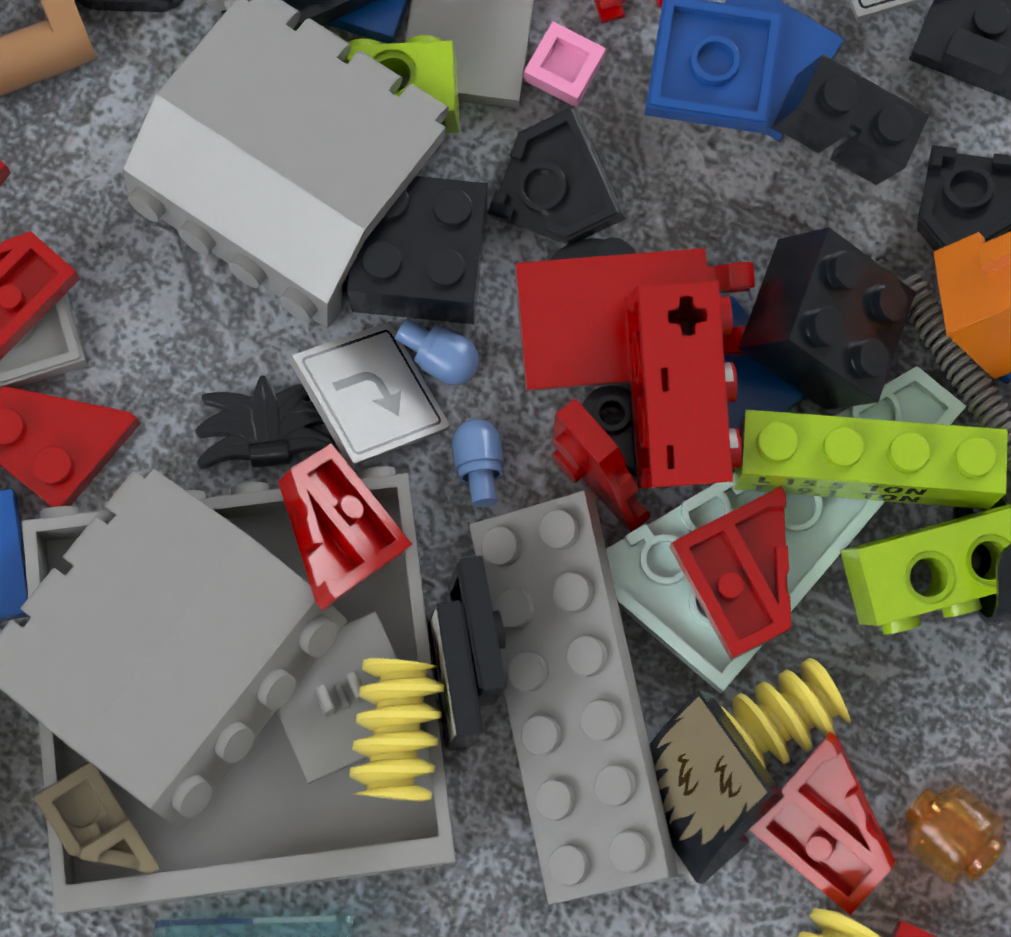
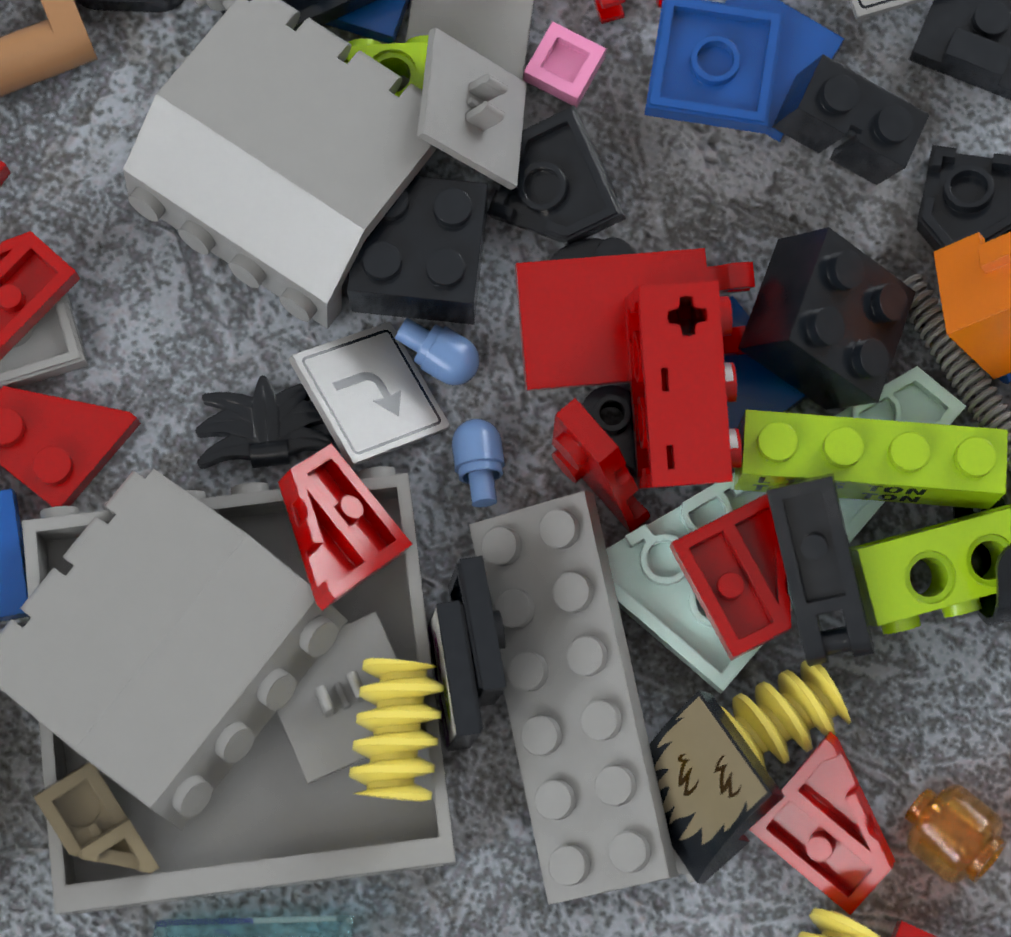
(472, 109): none -> light grey piece
(819, 567): none -> black plate

